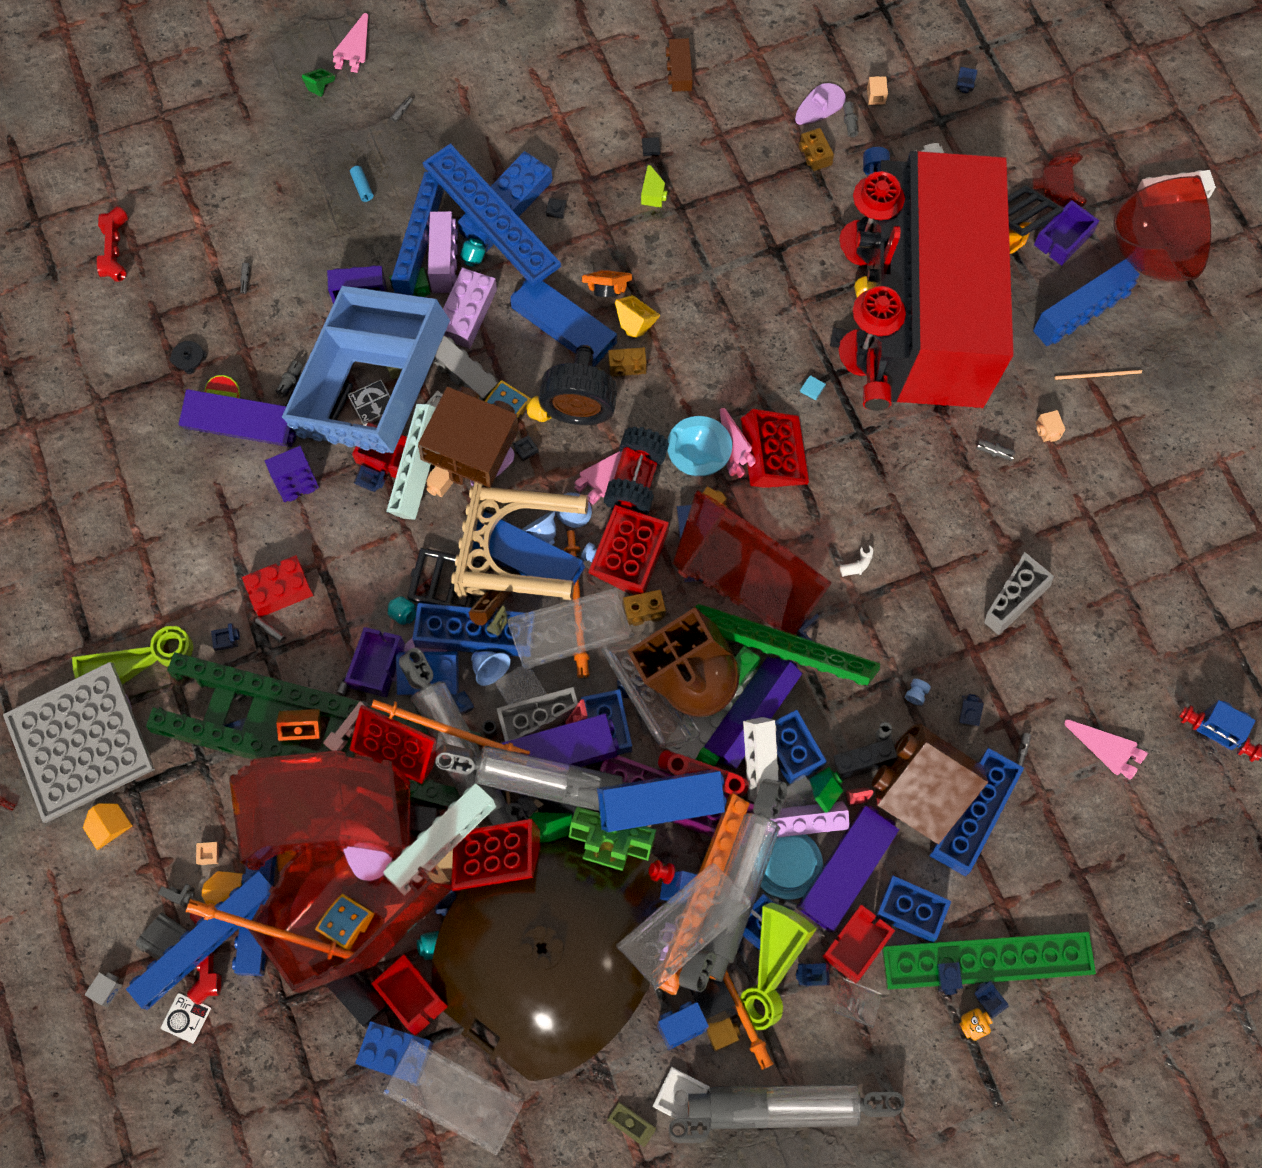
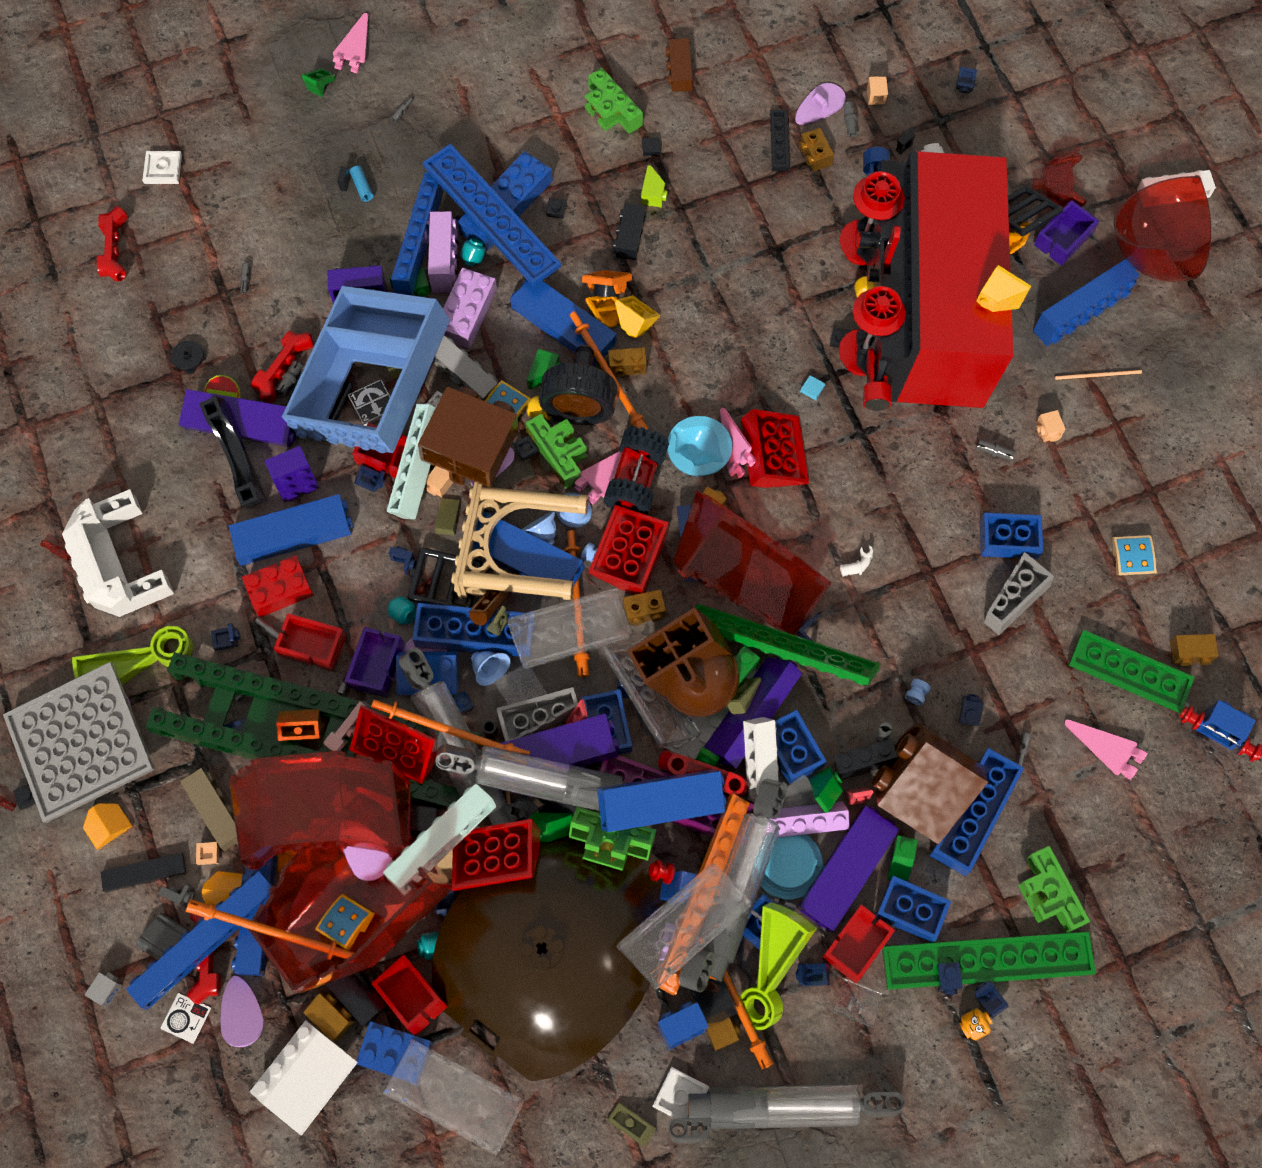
(24, 797): none -> black plate
(55, 550): none -> clear red pin
(98, 562): none -> white wedge
(143, 872): none -> black tile
(162, 167): none -> white tile
(212, 807): none -> dark tan brick
(240, 1014): none -> lavender shield
(245, 479): none -> black arch
(265, 381): none -> red plate
(290, 529): none -> blue brick
(303, 1077): none -> white piece
(310, 642): none -> red piece
(330, 1016): none -> pearl gold brick
(343, 178): none -> black tile
(403, 556): none -> dark blue bracket
(447, 516): none -> olive slope
(541, 363): none -> green slope
(558, 448): none -> bright green piece
(604, 310): none -> light orange slope
(611, 103): none -> bright green piece
(629, 231): none -> black brick
(636, 419): none -> orange bar
(744, 696): none -> olive slope
(779, 140): none -> black tile
(902, 857): none -> green slope
(905, 142): none -> black plate
(1003, 291): none -> yellow slope
(1011, 535): none -> blue brick
(1051, 892): none -> bright green piece
(1131, 671): none -> green plate
(1134, 555): none -> dark azure slope
(1194, 649): none -> pearl gold brick

